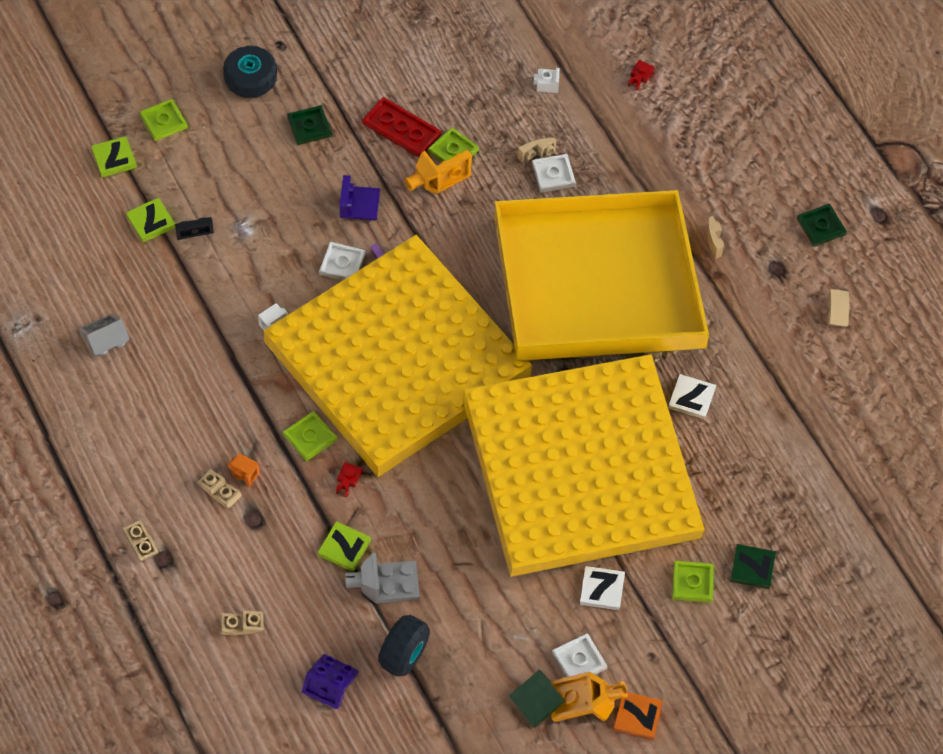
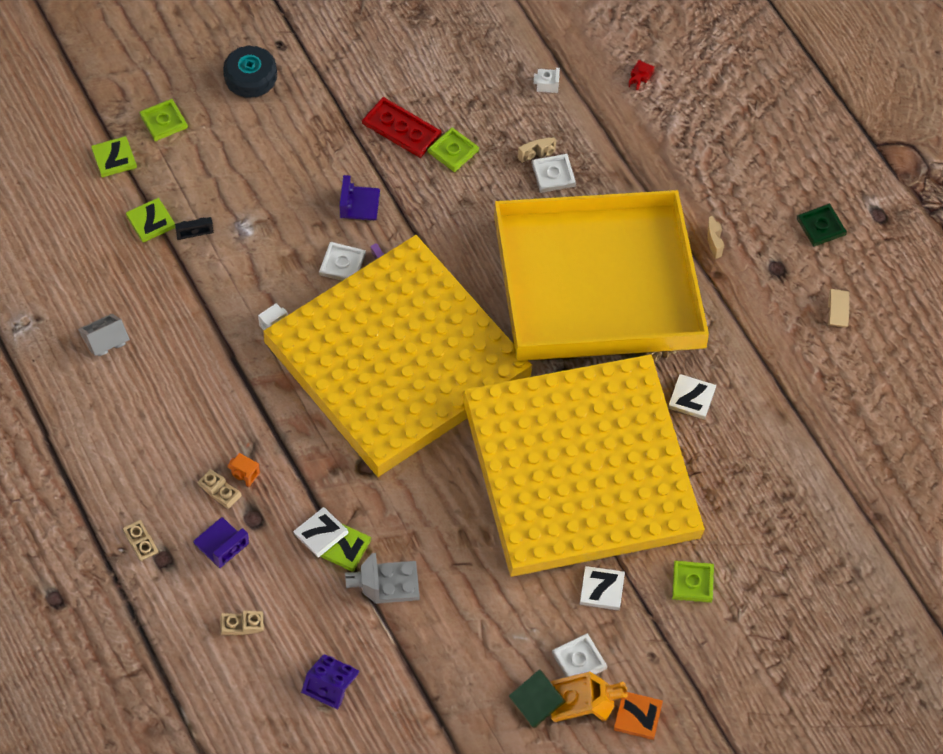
(221, 542): none -> dark purple bracket
(309, 125): dark green tile -> none
(310, 436): lime tile -> none
(320, 532): none -> white tile
(348, 476): red plate -> none
(404, 645): black wheel -> none
(439, 177): light orange plate -> none
(753, 566): dark green tile -> none

